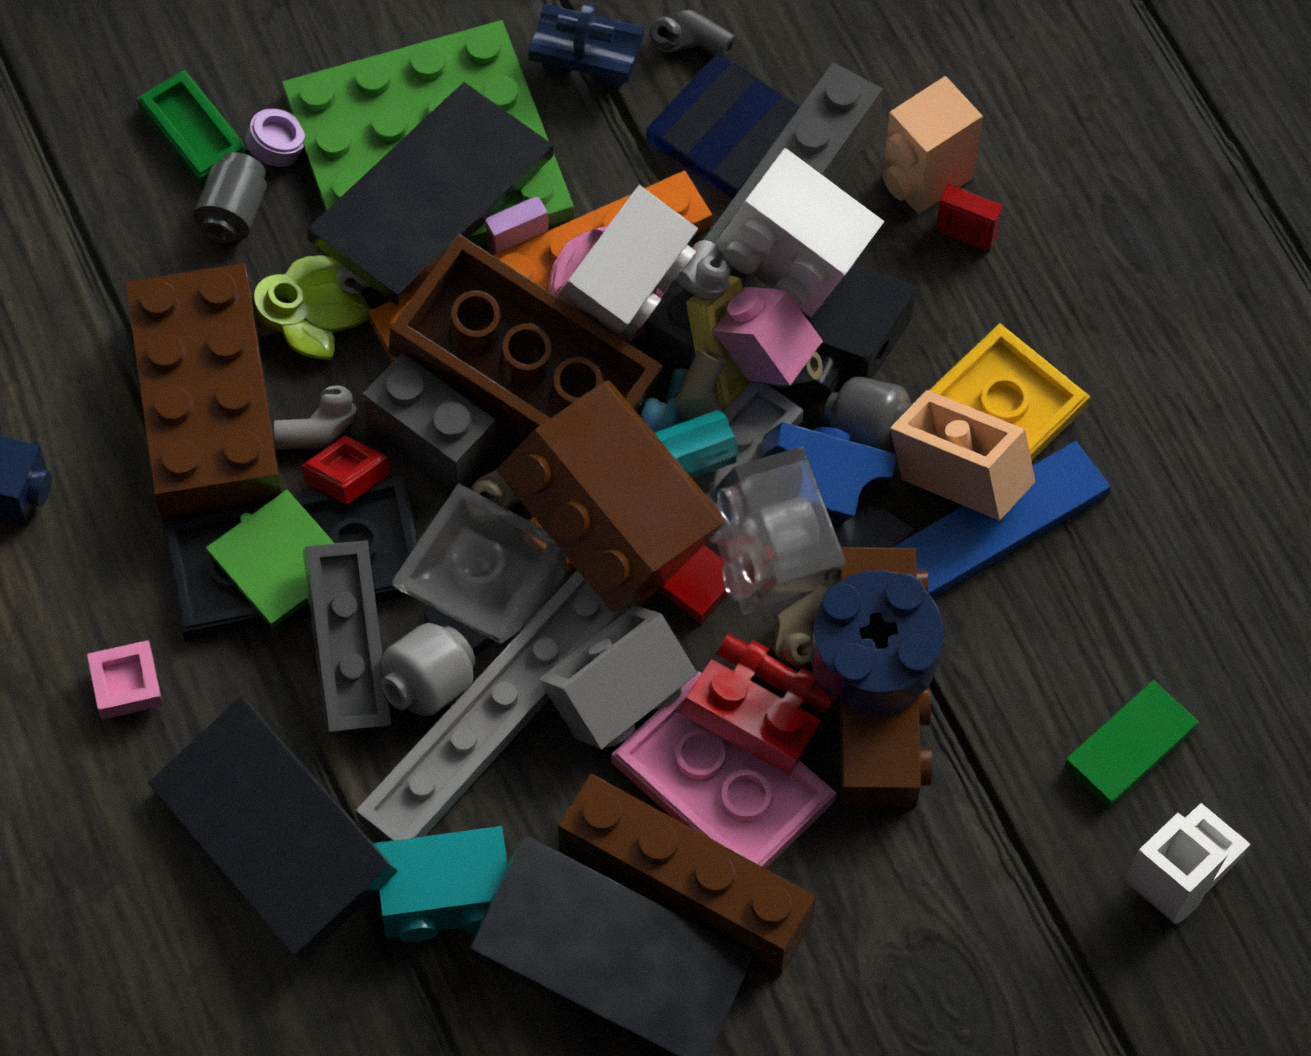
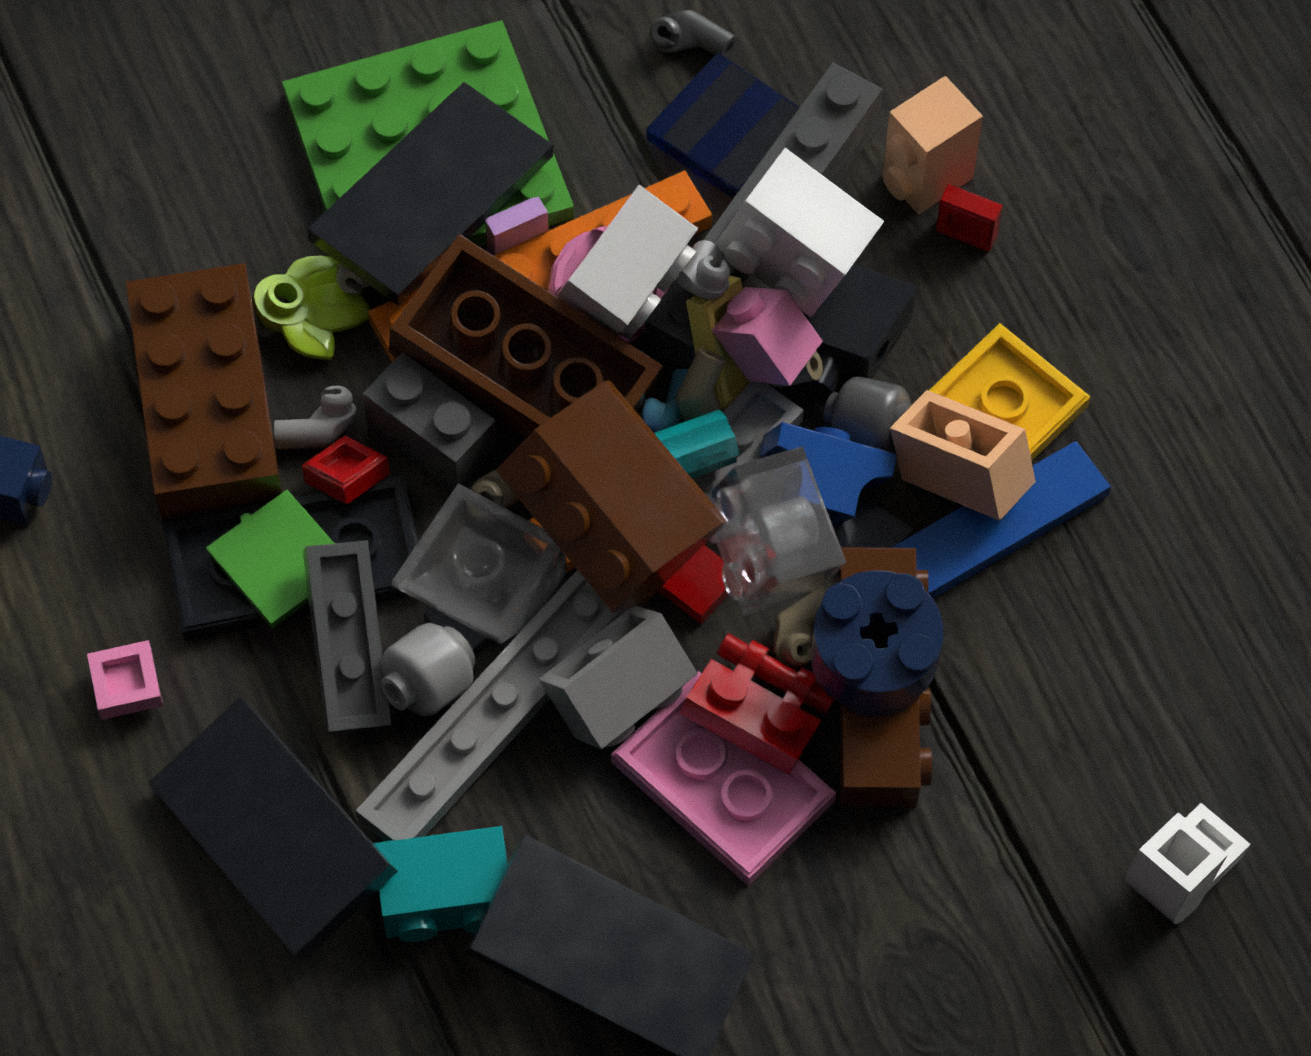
(189, 124): green tile -> none
(231, 198): dark grey brick -> none
(275, 137): lavender tile -> none
(586, 44): dark blue hips -> none
(686, 872): reddish brown brick -> none
(1131, 744): green tile -> none

